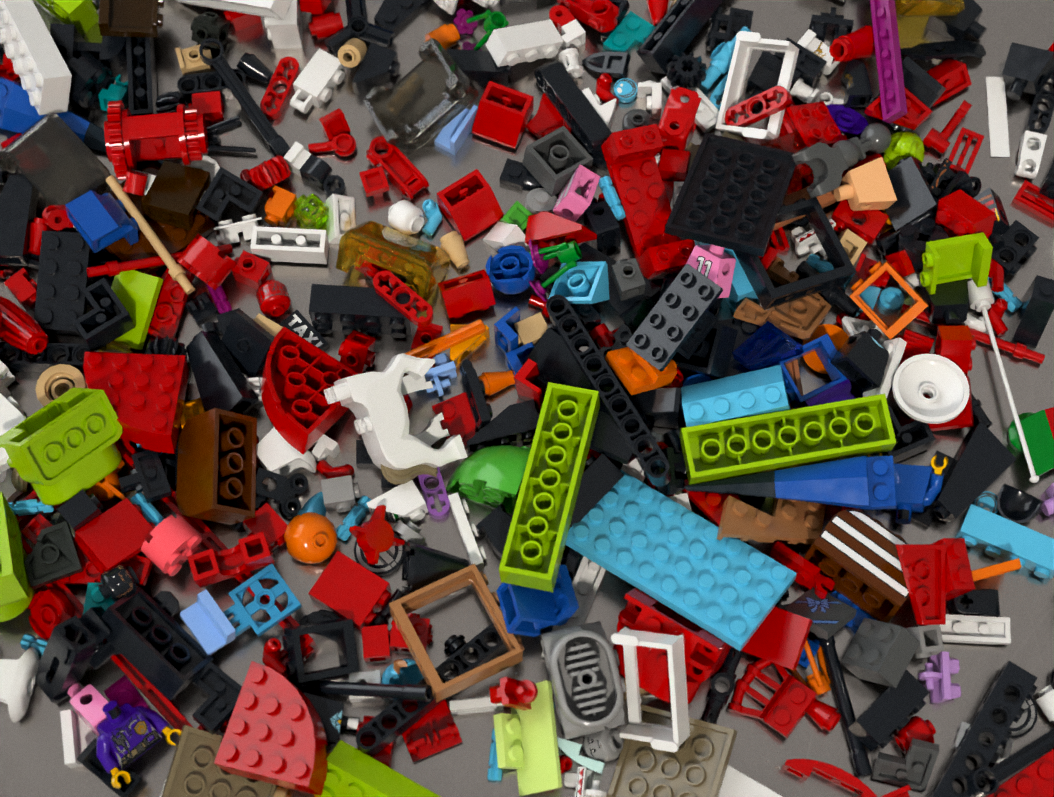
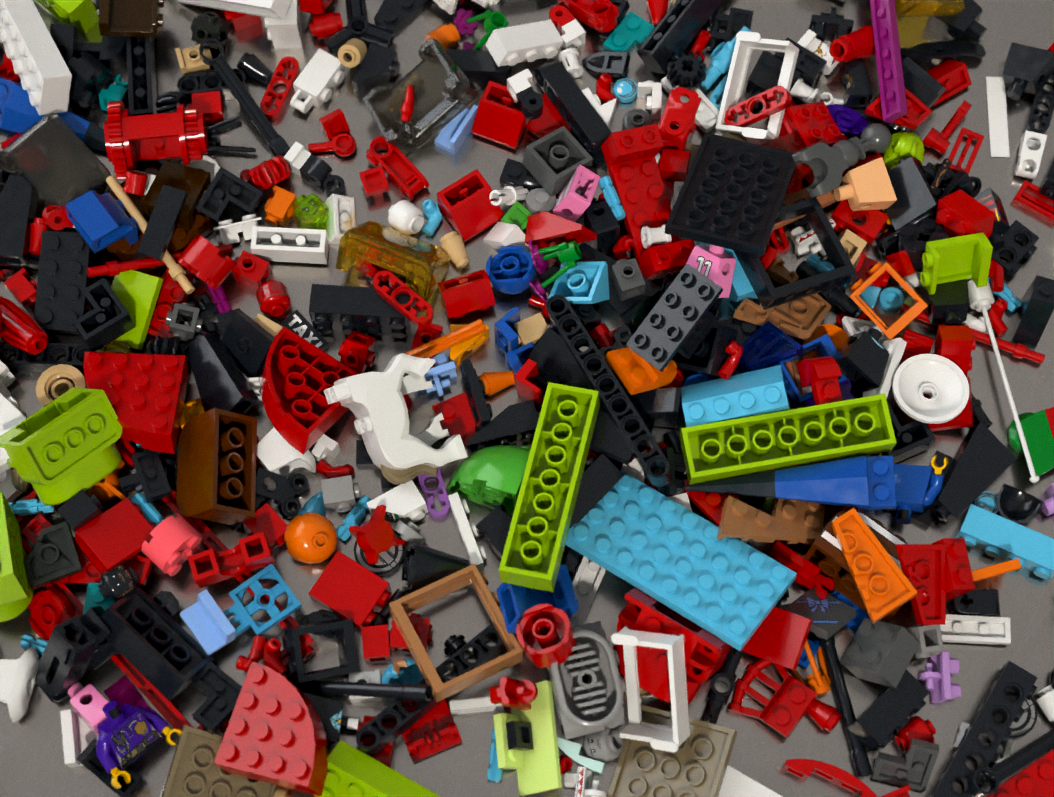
(162, 223): none -> black tile
(184, 312): none -> dark grey brick
(256, 654): none -> red arm
(408, 105): none -> red piece
(508, 195): none -> white axle
(519, 735): none -> black tile
(524, 95): none -> leg
(541, 631): none -> red brick
(622, 246): none -> red arm
(654, 236): none -> white bush
(700, 44): none -> red arm
(735, 352): none -> red arm
(822, 377): none -> red brick
(873, 569): none -> orange wing

